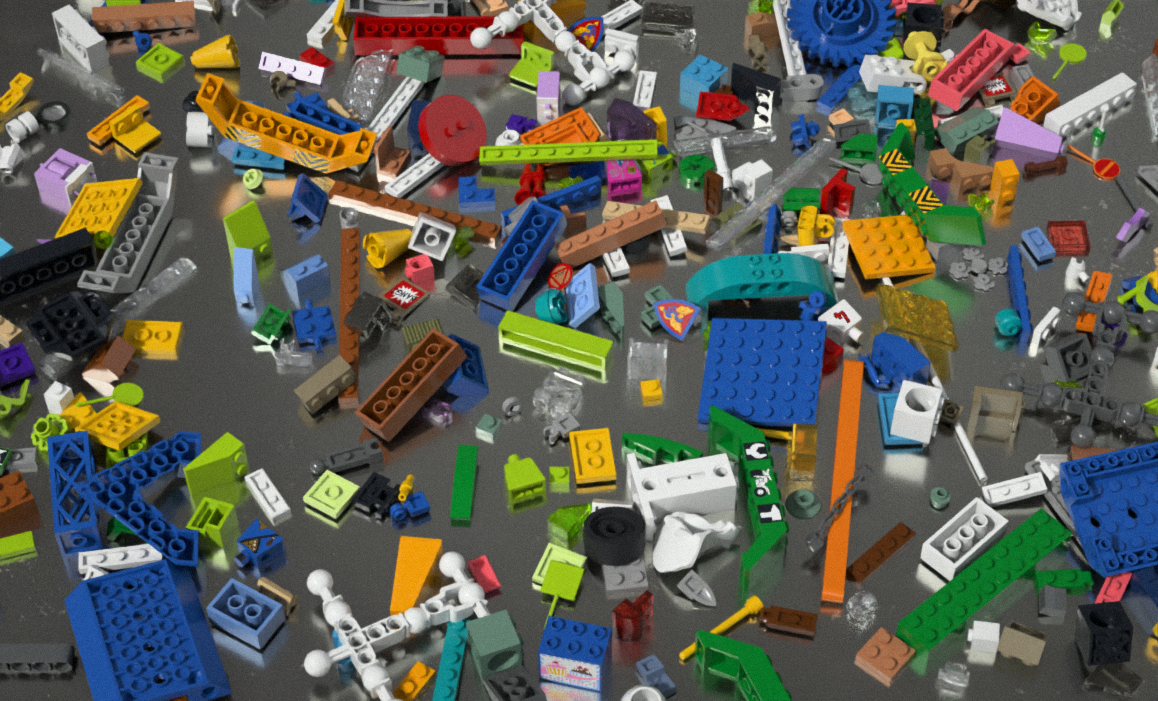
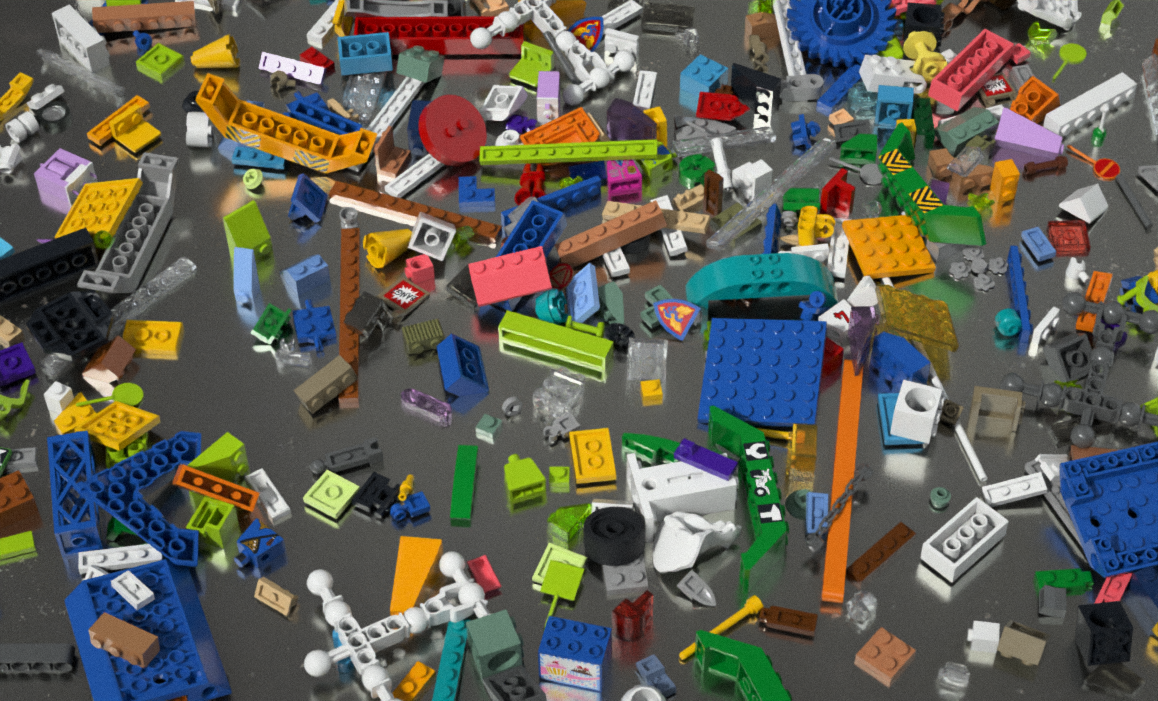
(39, 100): none -> white plate
(51, 426): lime plant -> none
(124, 640): none -> medium nougat brick
(132, 590): none -> white plate
(215, 488): none -> orange brick
(245, 613): medium blue brick -> none
(365, 53): none -> dark azure brick
(410, 384): dark orange brick -> none
(503, 102): none -> white slope
(510, 276): none -> coral slope
(561, 58): none -> dark grey bar
(574, 220): nougat panel -> none
(599, 330): none -> lime piece
(614, 329): none -> black gear
(690, 199): none -> tan plate
(705, 459): none -> dark purple hinge
(815, 511): none -> medium blue plate
(861, 334): none -> clear purple slope
(864, 293): none -> white slope
(872, 371): blue piece -> none
(966, 161): none -> clear slope
(983, 585): green brick -> none
(1086, 203): none -> white slope
(1132, 225): medium lavender tile -> none

